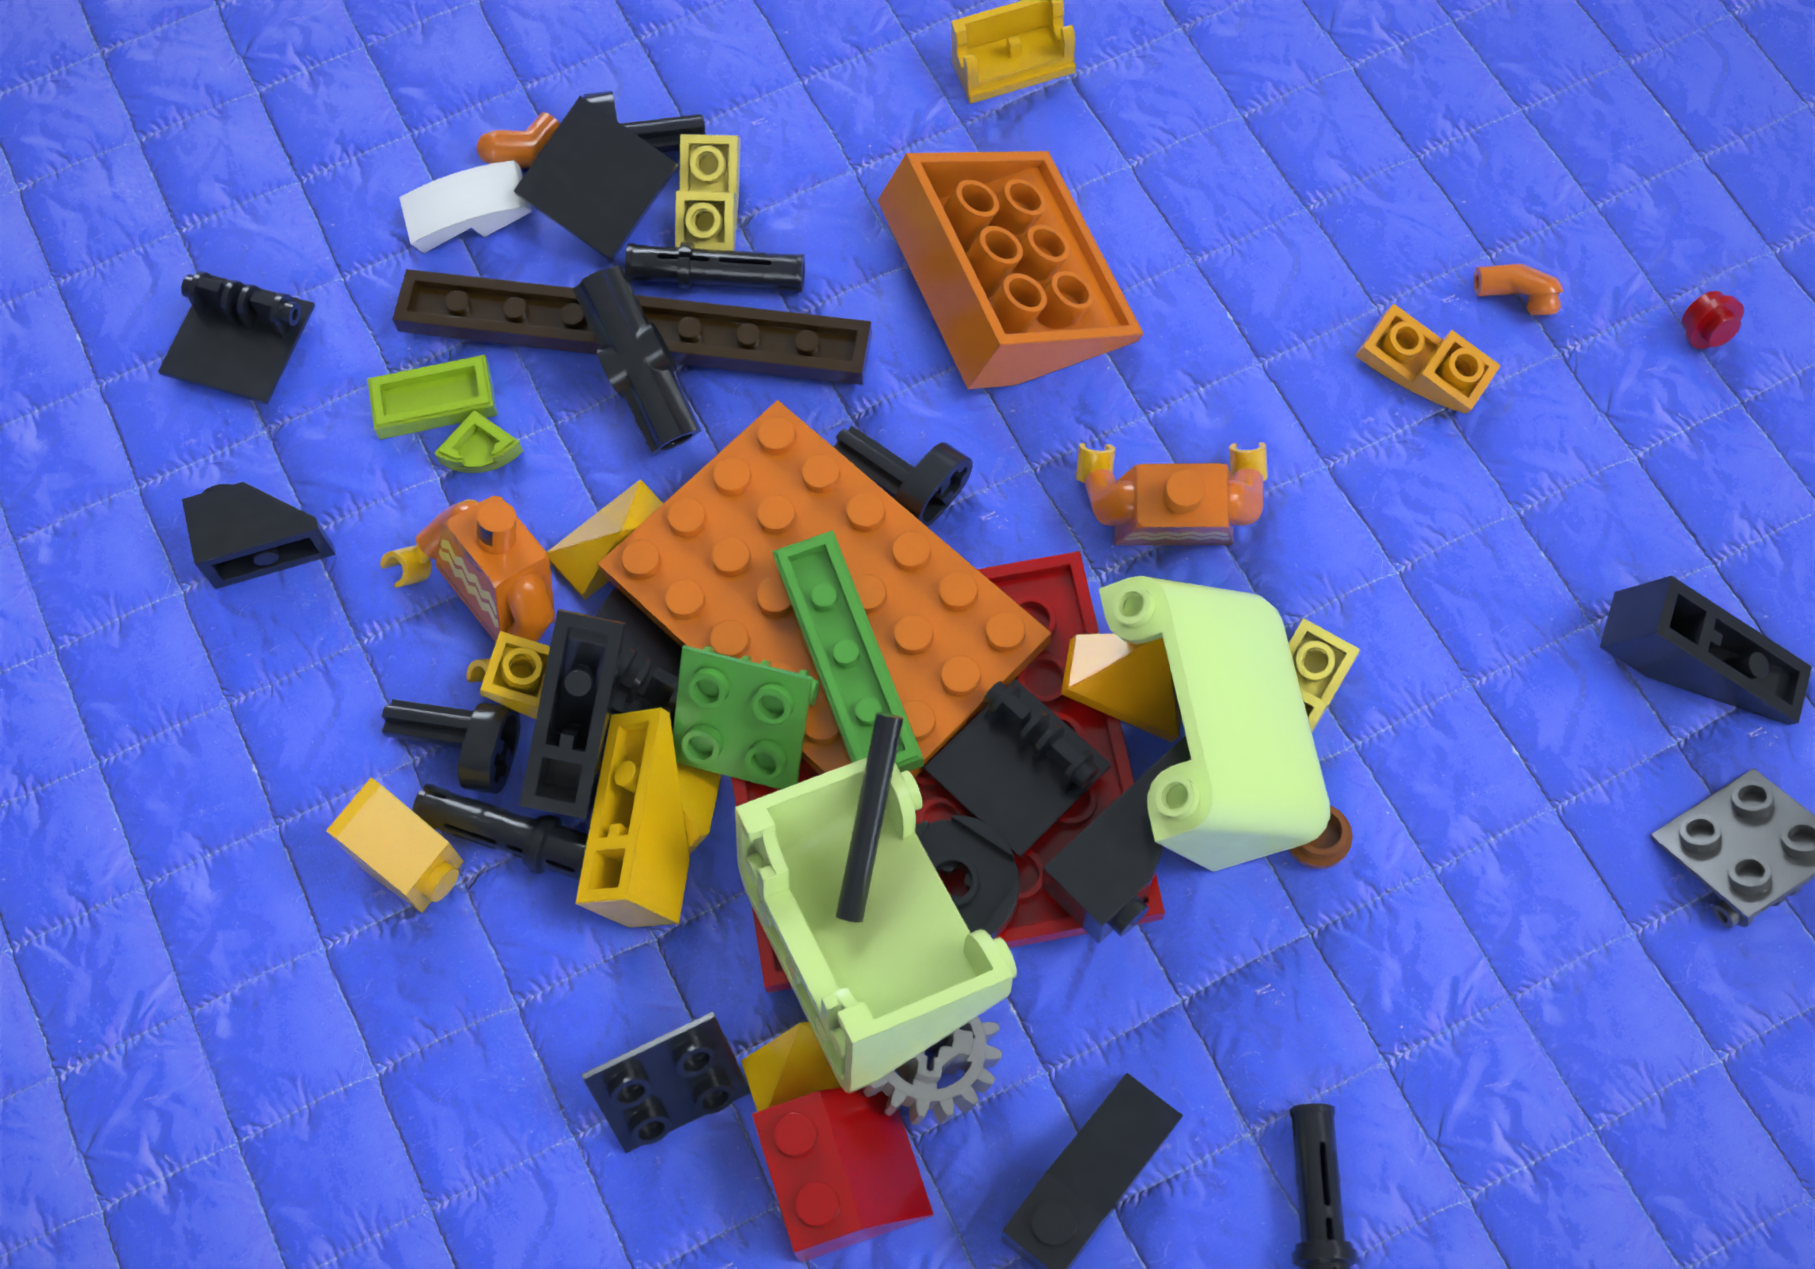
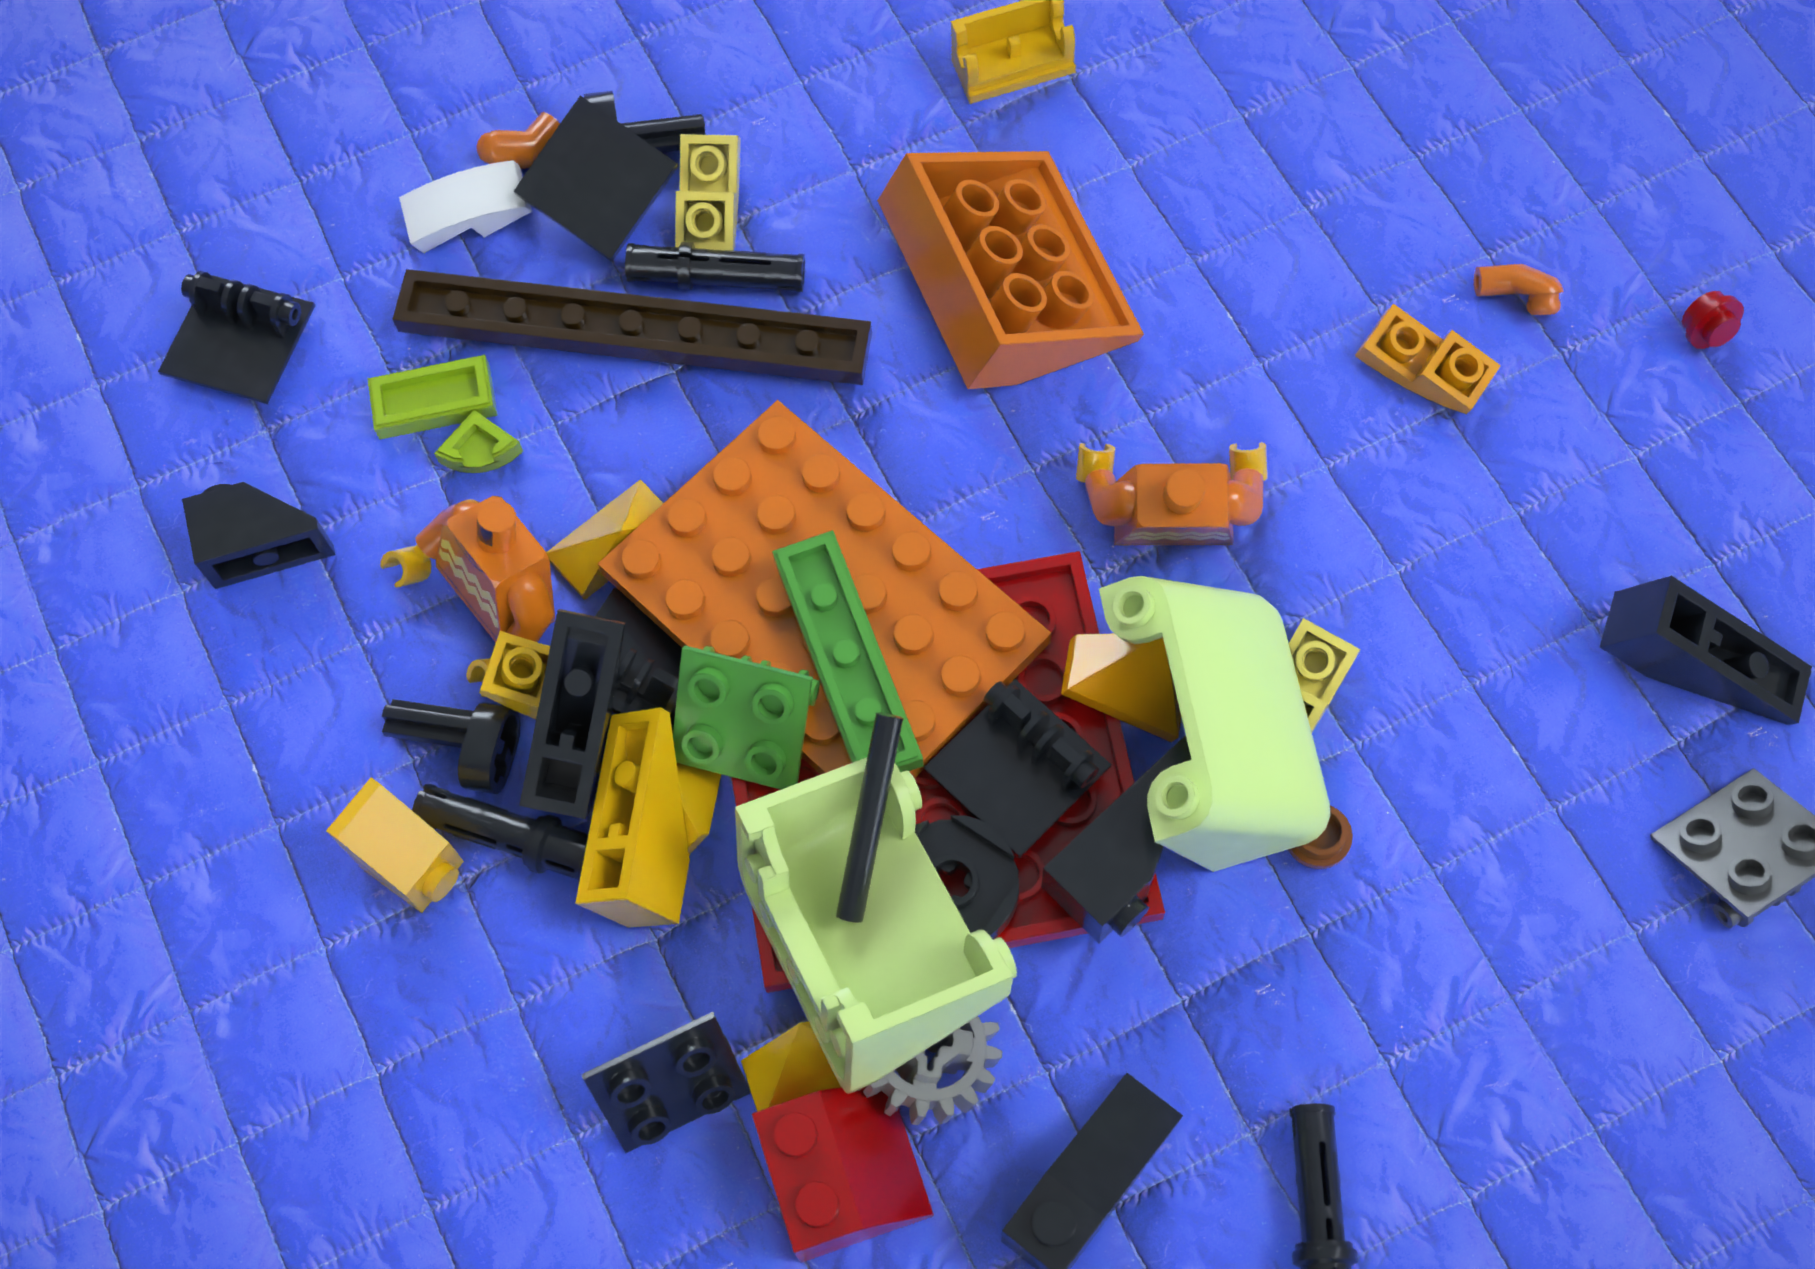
(636, 359): black piece -> none
(920, 490): black piece -> none

